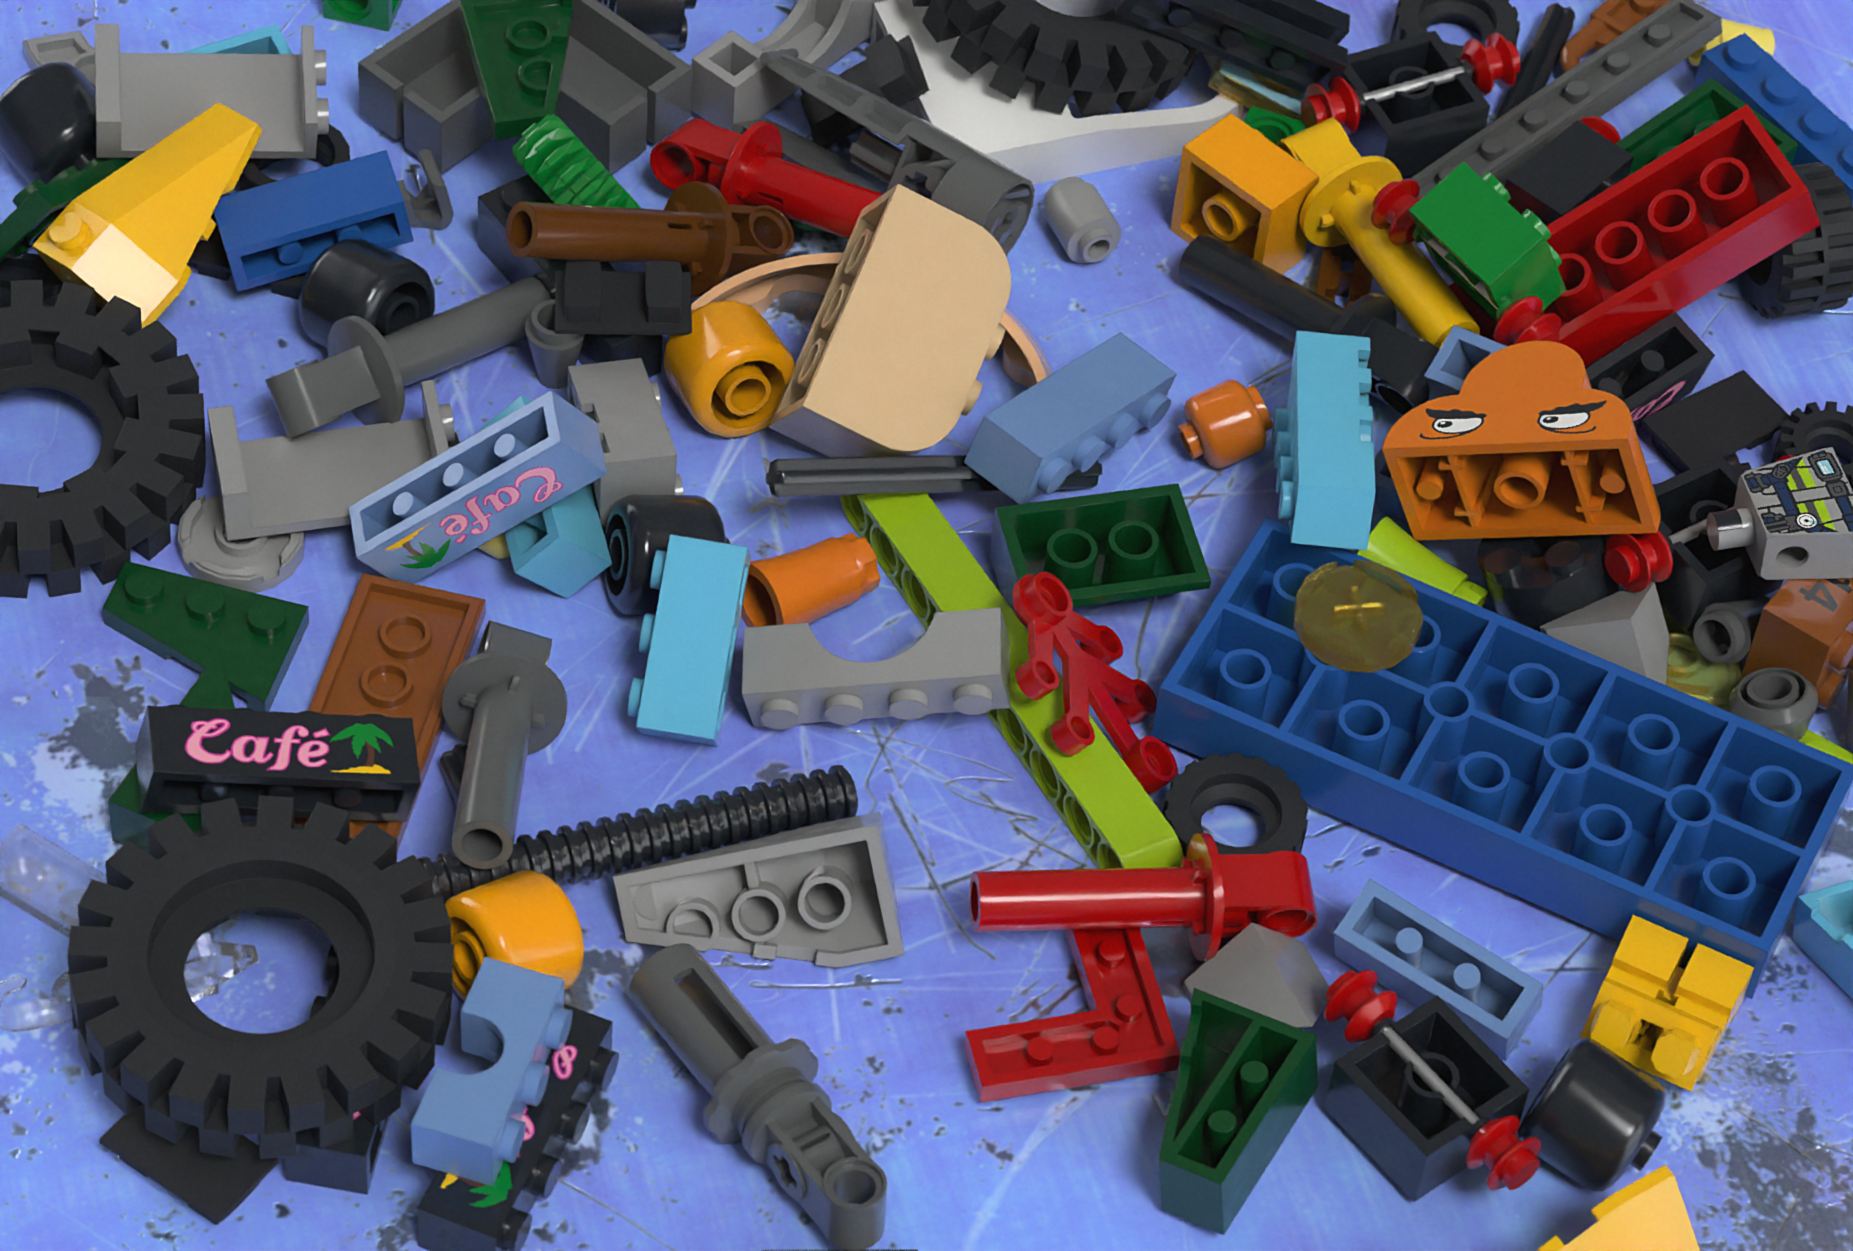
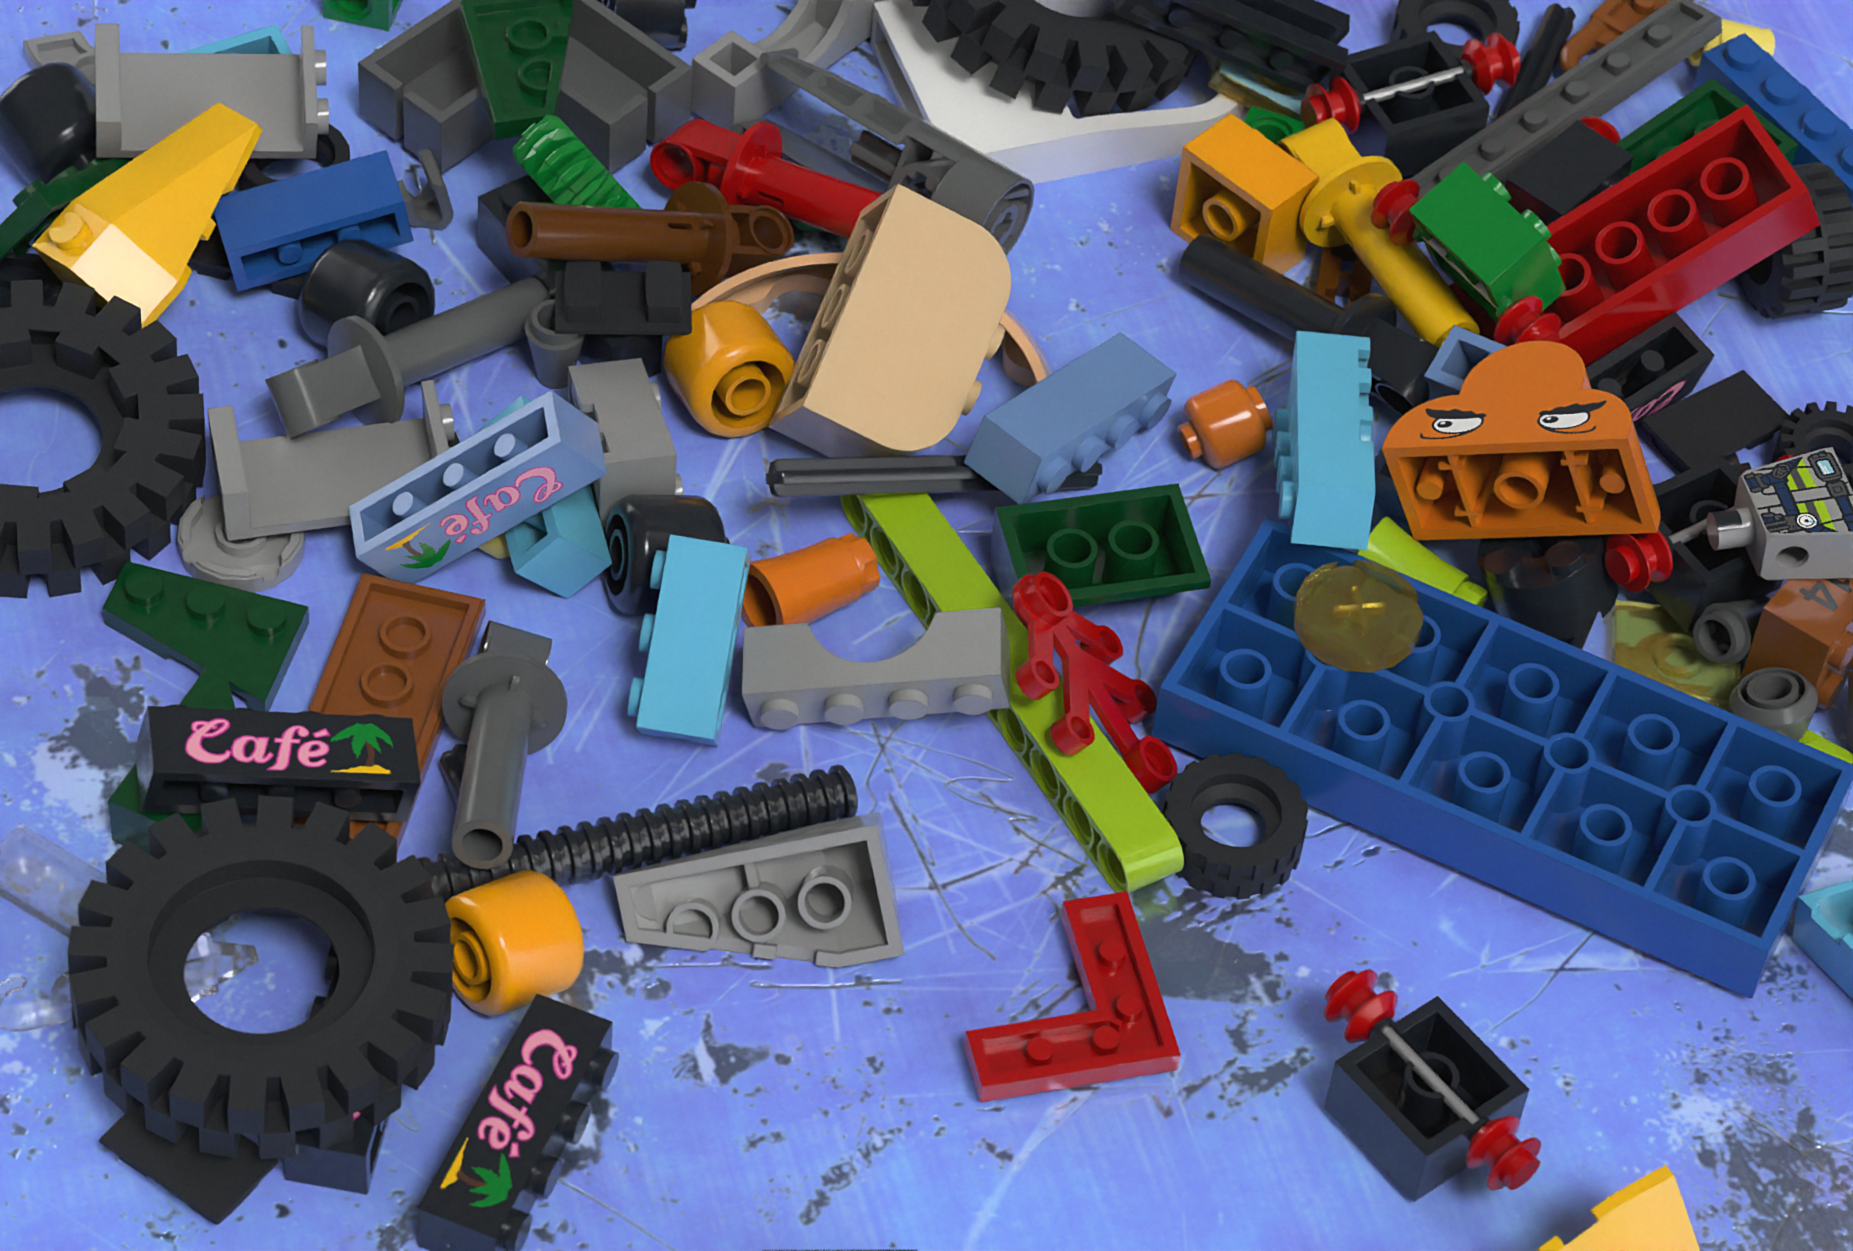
(474, 1120): medium blue arch -> none
(764, 1096): dark grey piece -> none
(888, 70): black piece -> none
(1081, 220): light grey brick -> none
(1207, 895): red piece -> none
(1231, 1107): dark green wedge -> none
(1265, 975): light grey slope -> none
(1429, 959): medium blue brick -> none
(1595, 1116): black head -> none
(1621, 629): light grey slope -> none
(1664, 1014): yellow hips -> none

